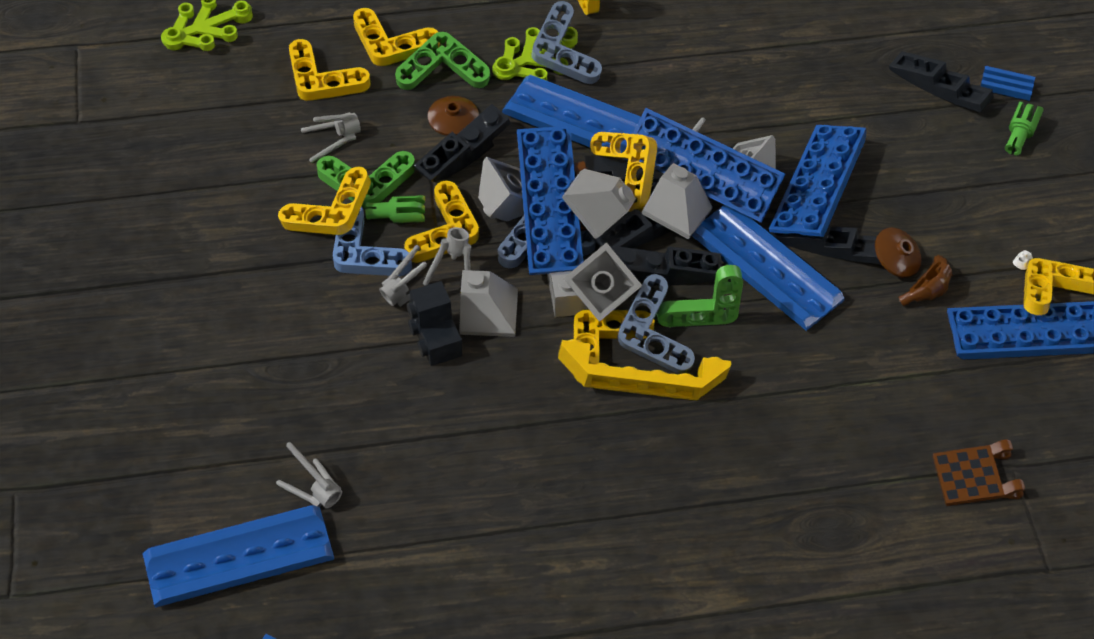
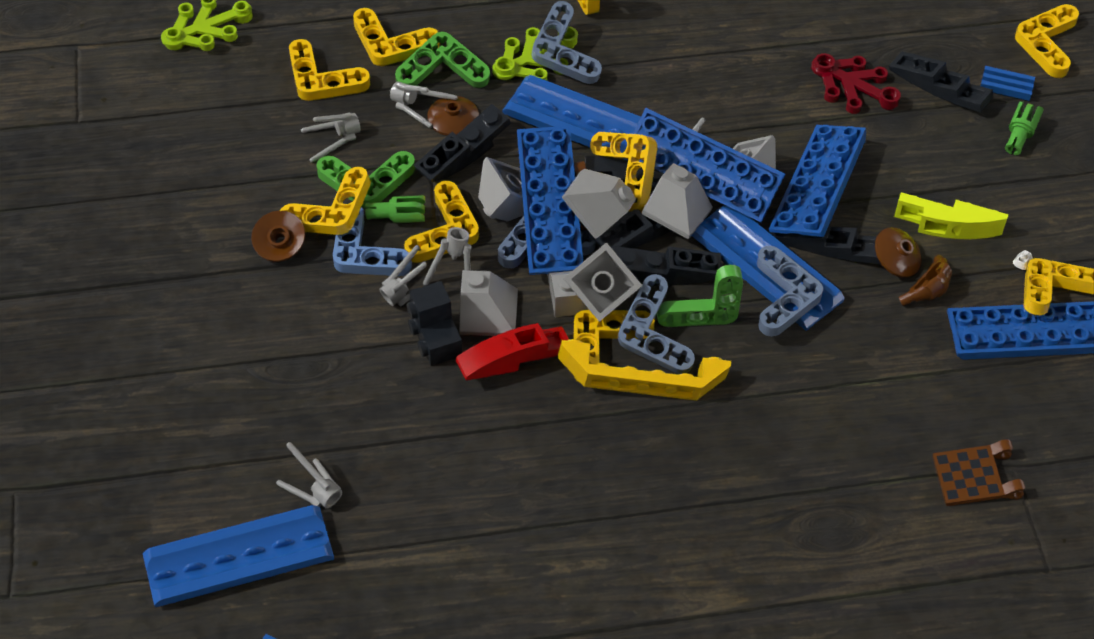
(277, 225): none -> reddish brown dish
(406, 94): none -> light grey plant
(509, 349): none -> red slope
(795, 291): none -> sand blue beam
(828, 67): none -> dark red plant
(955, 222): none -> neon yellow slope
(1054, 61): none -> yellow beam

